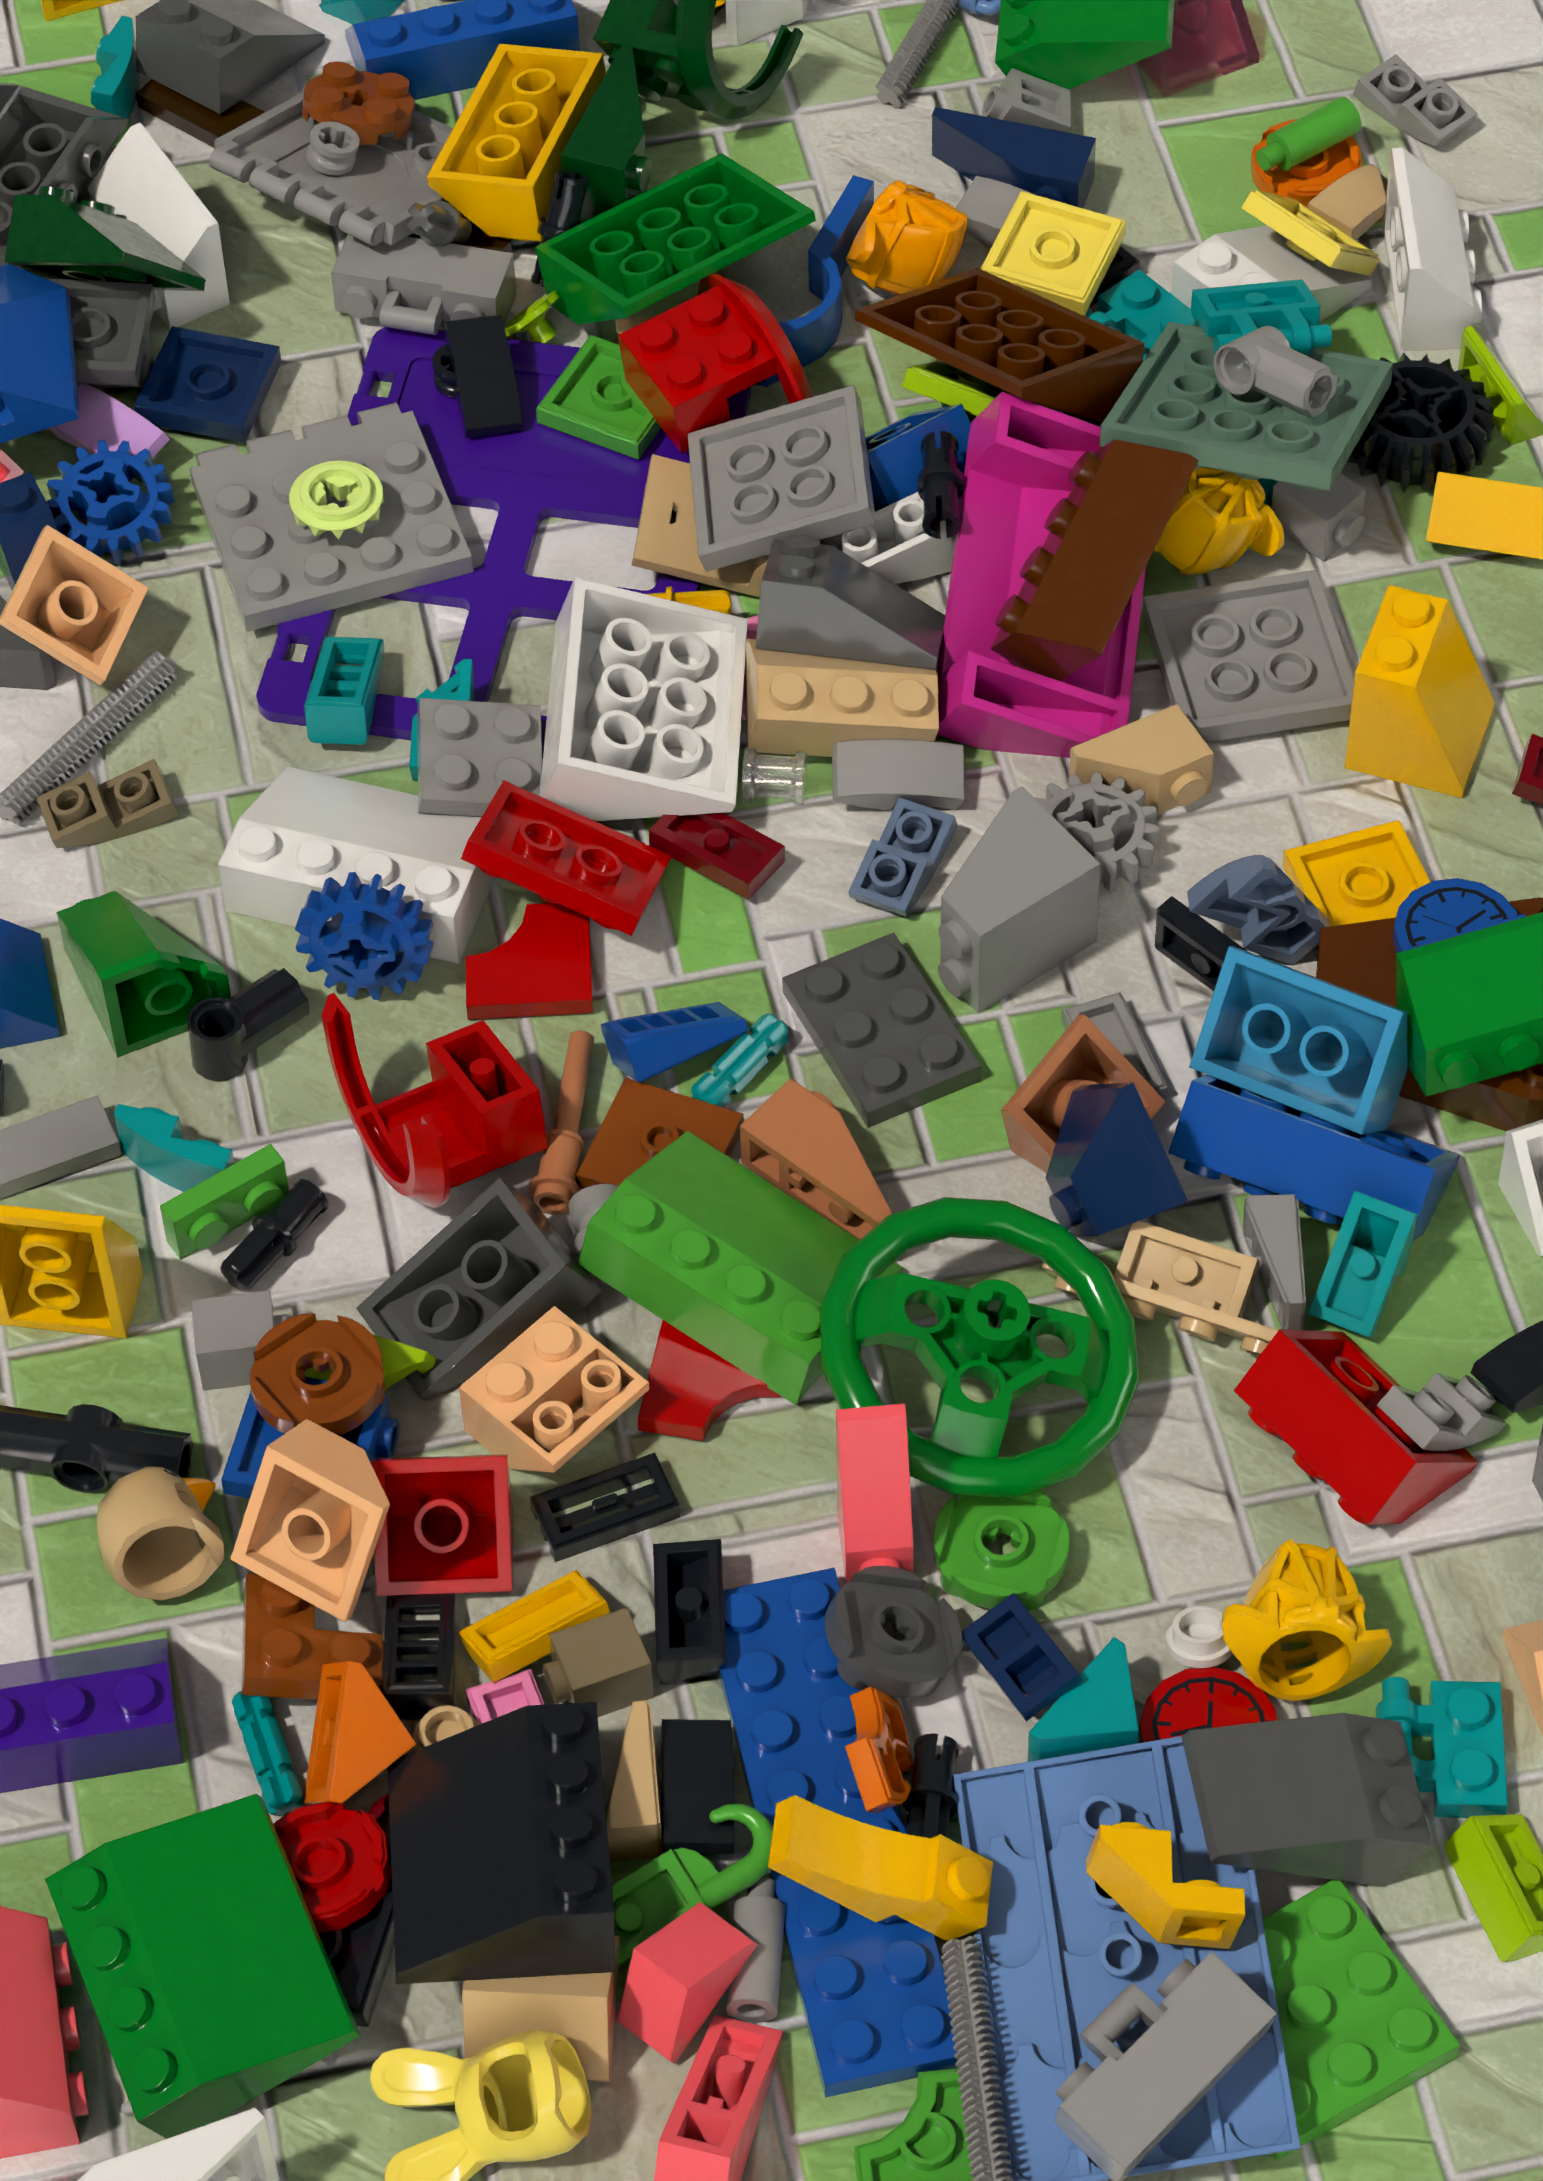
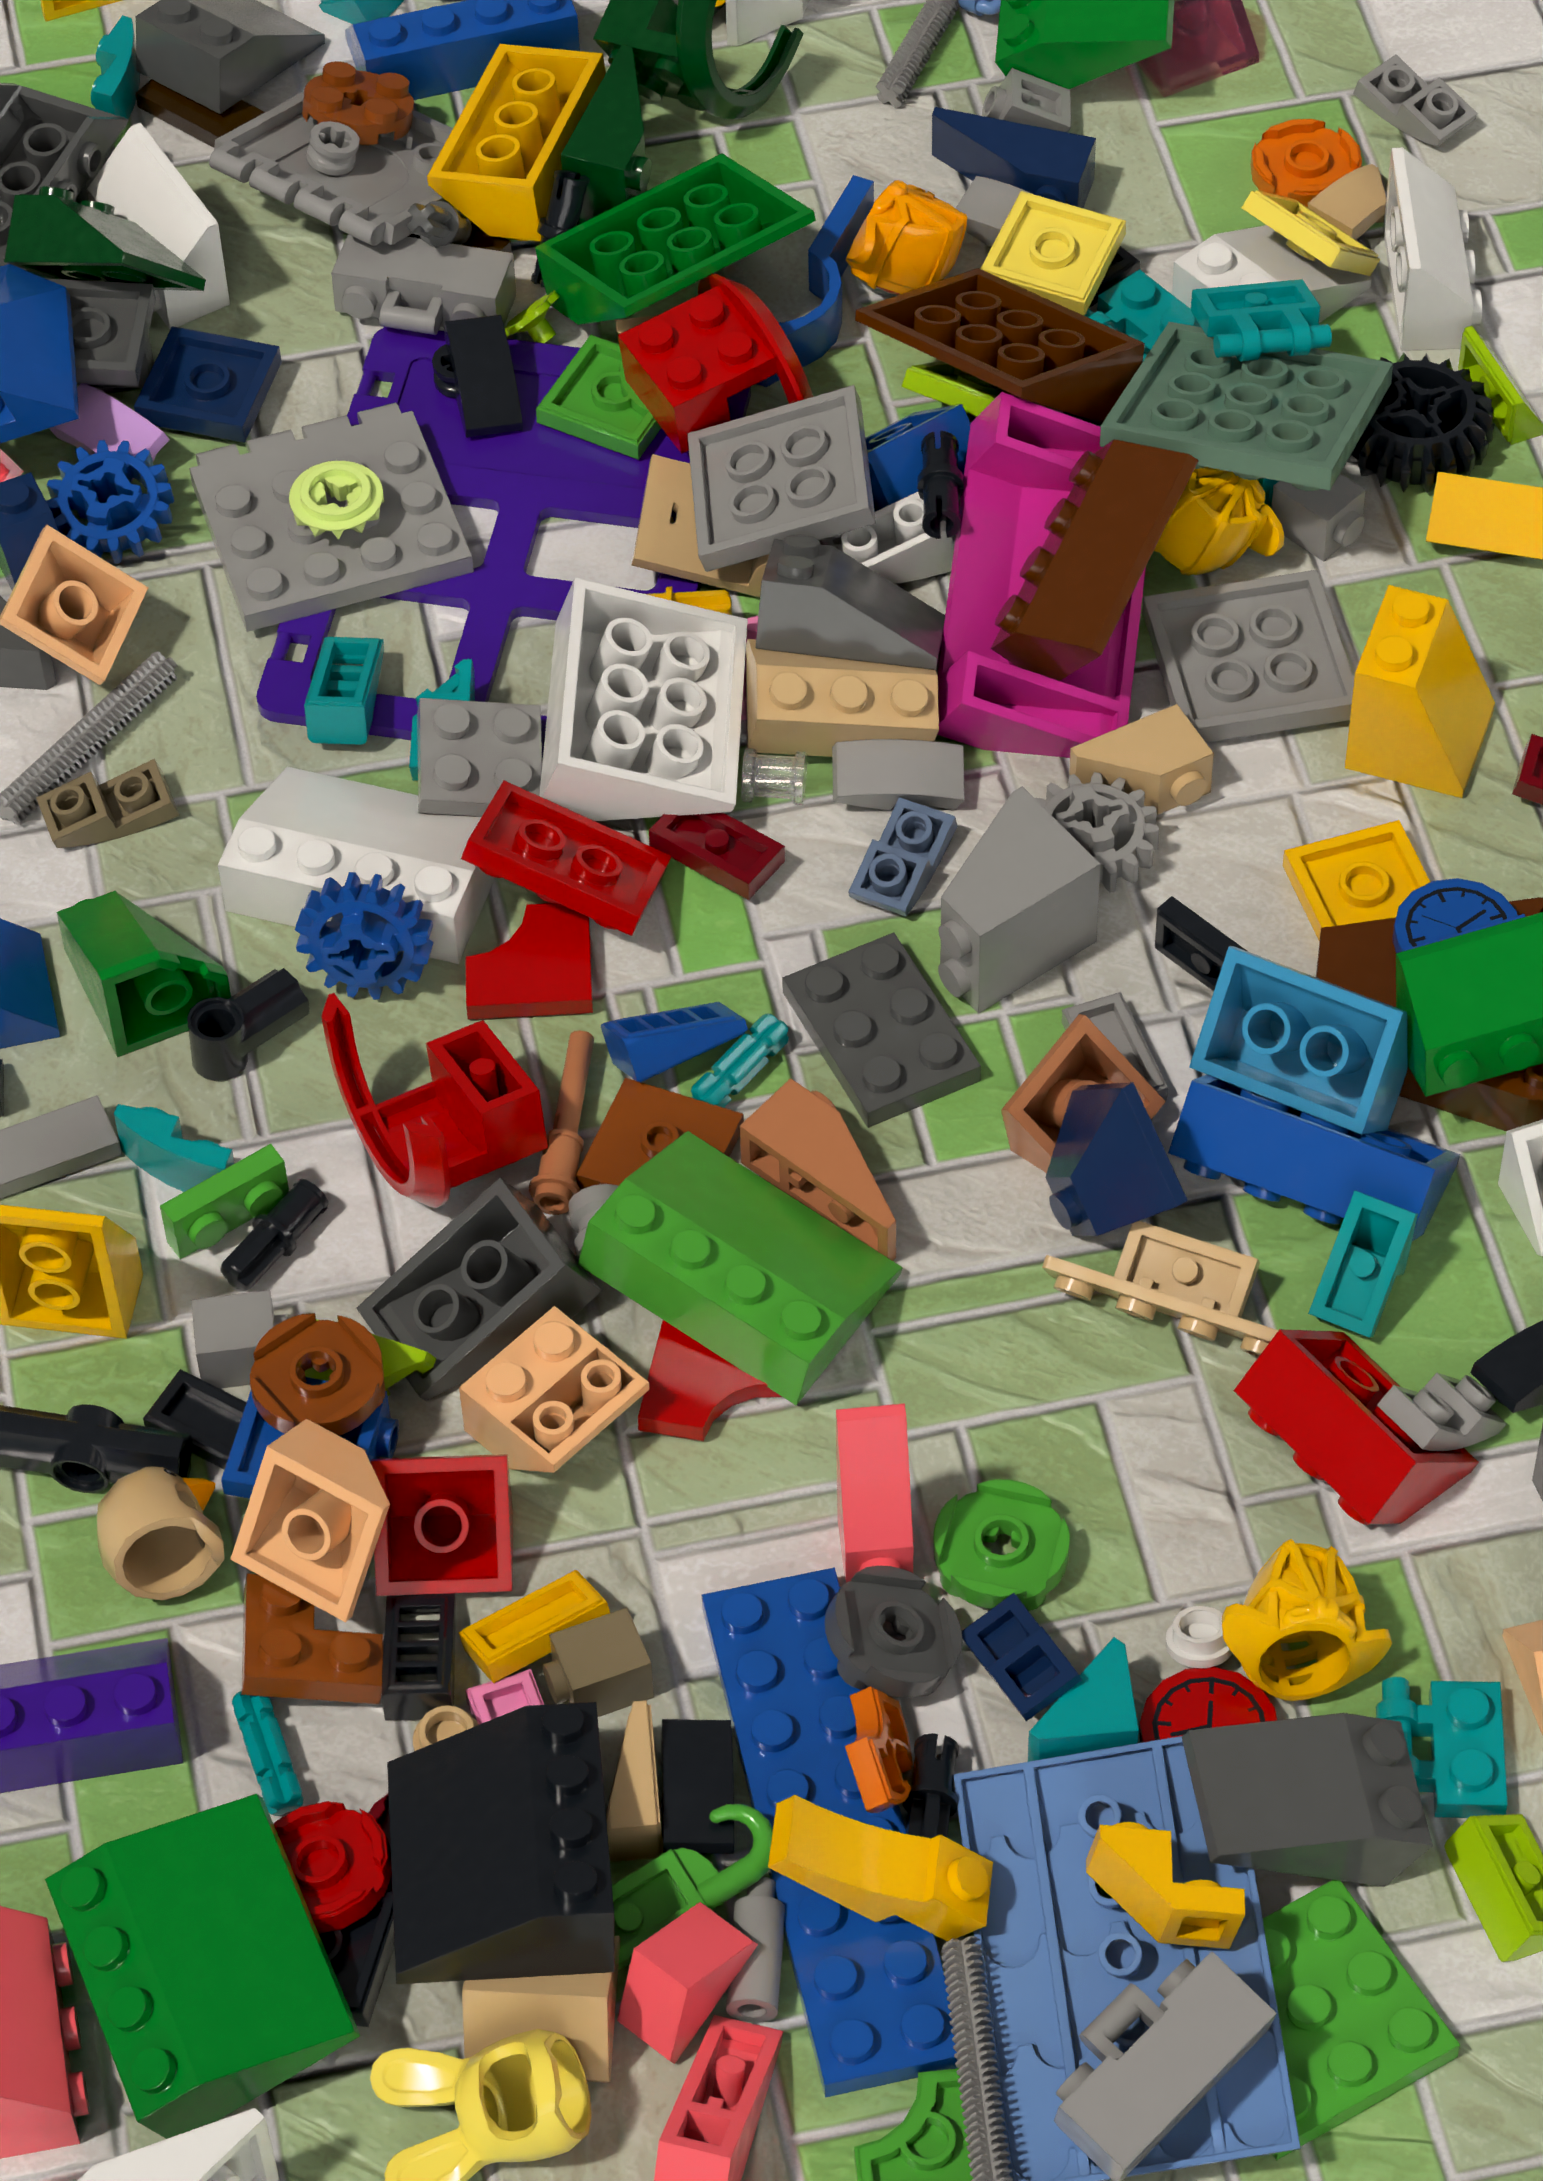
(203, 1411): none -> black tile
(352, 1734): orange slope -> none
(609, 1516): black tile -> none
(688, 1608): black slope -> none
(985, 1337): green piece -> none
(1264, 904): sand blue slope -> none
(1270, 367): light grey piece -> none
(1274, 1238): light grey slope -> none
(1310, 135): bright green cylinder -> none

